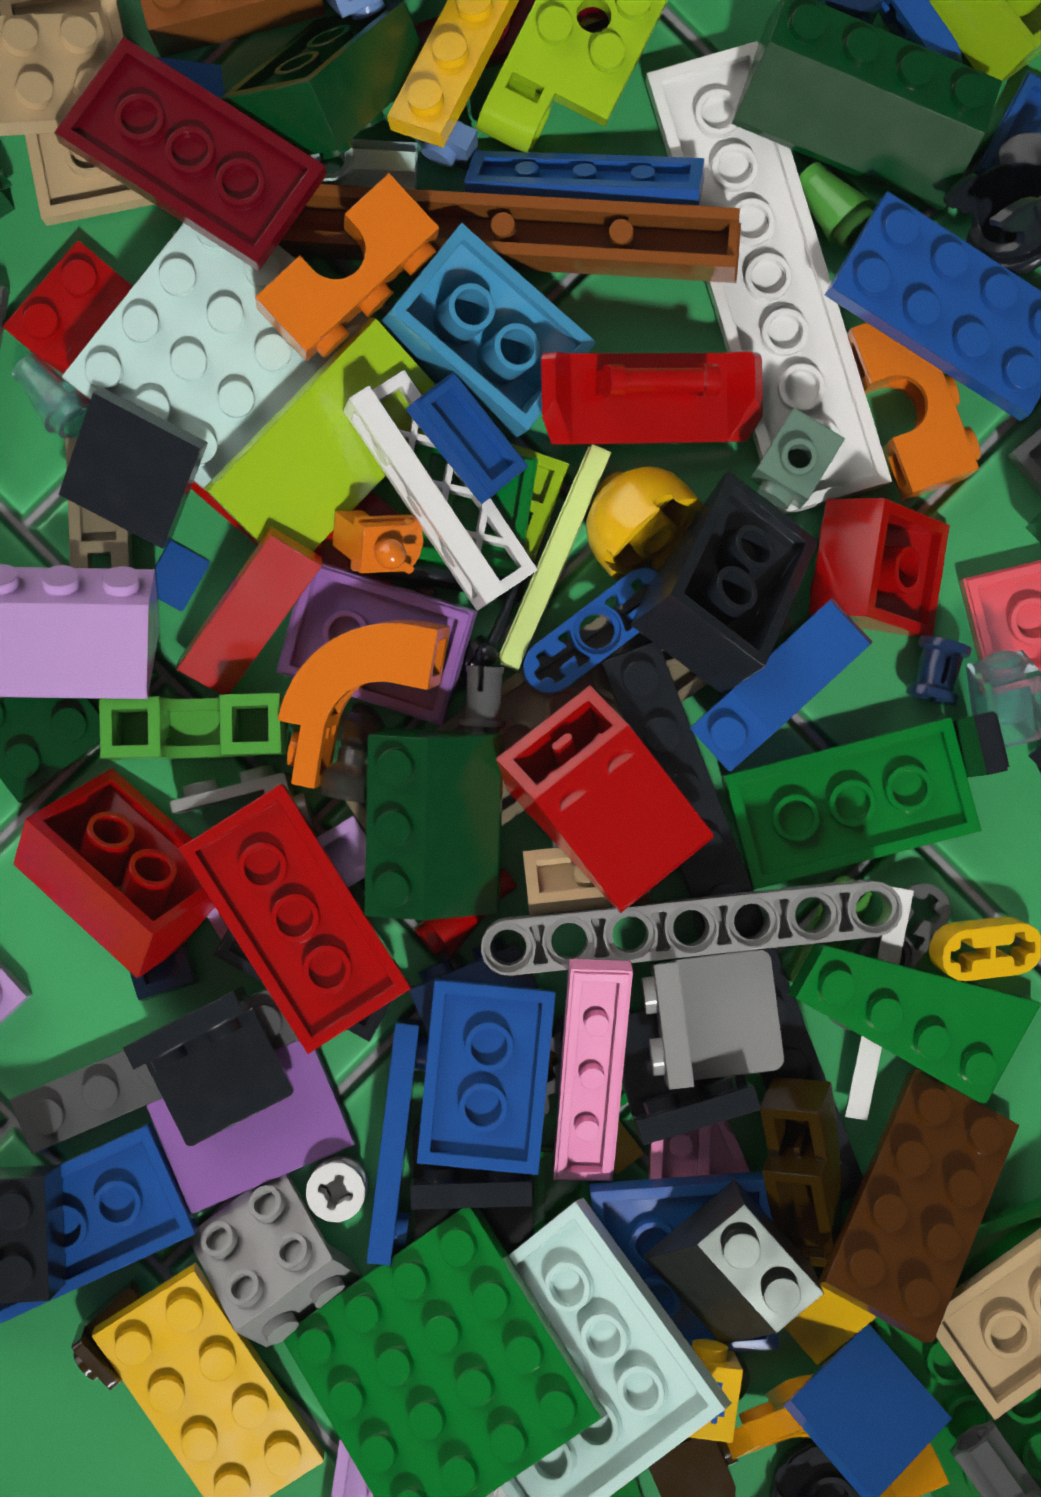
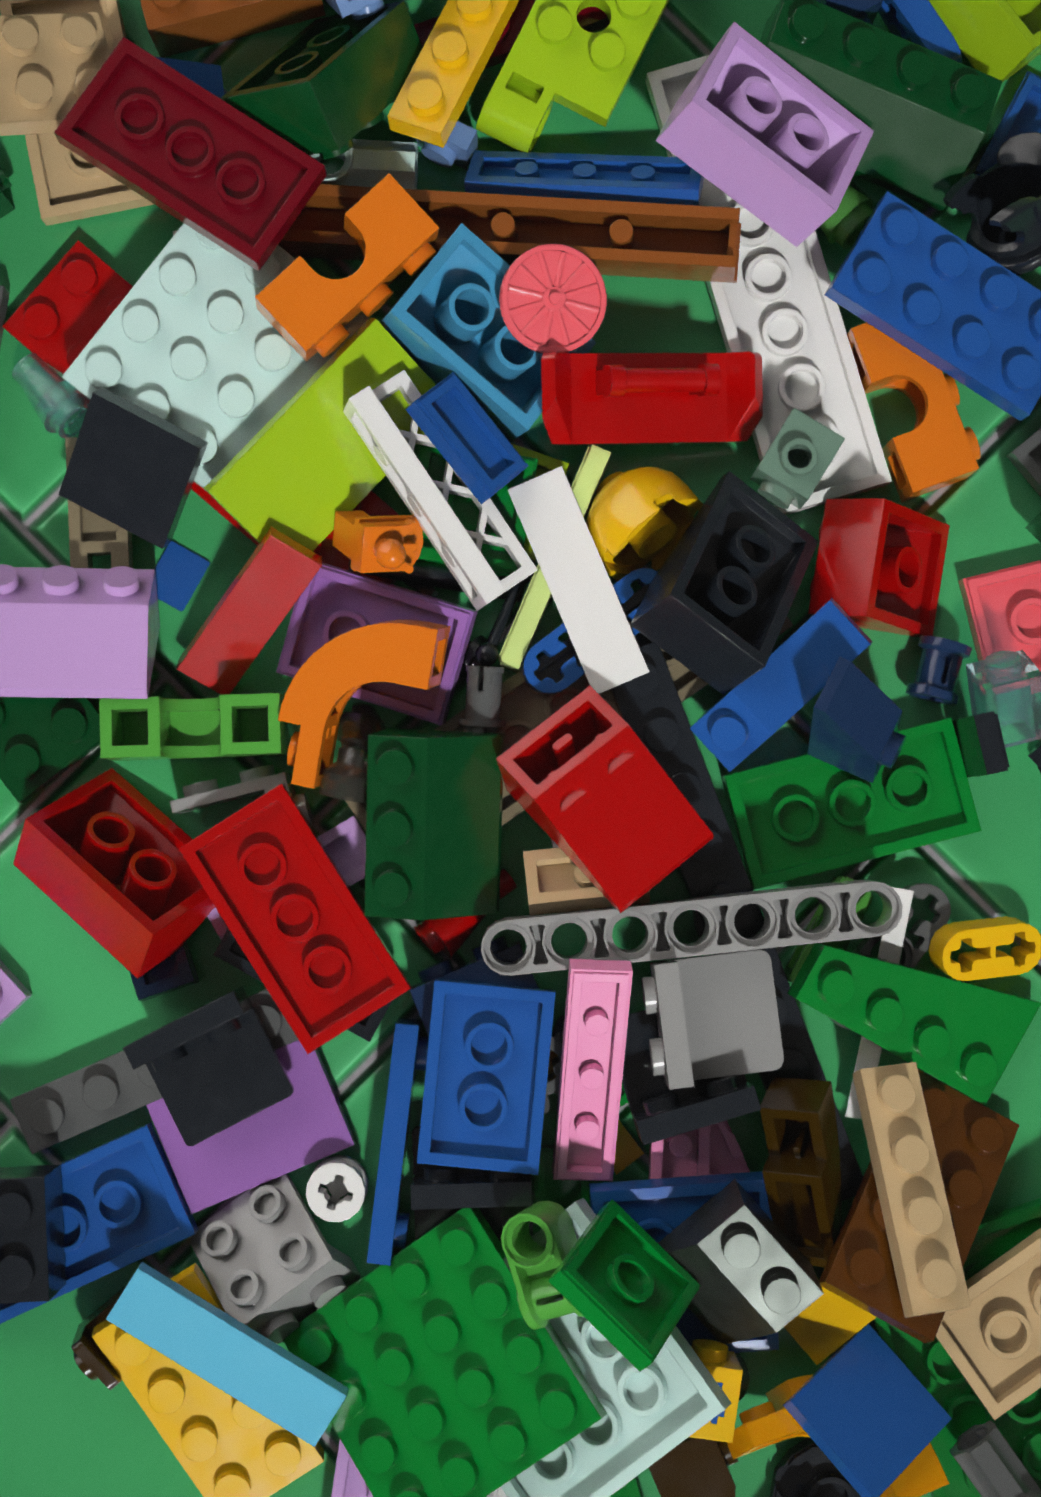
(228, 1354): none -> medium azure tile
(534, 1264): none -> bright green piece
(553, 299): none -> coral wheel
(578, 580): none -> white sticker
(625, 1285): none -> green tile
(766, 136): none -> lavender slope
(855, 724): none -> dark blue slope
(911, 1190): none -> tan plate

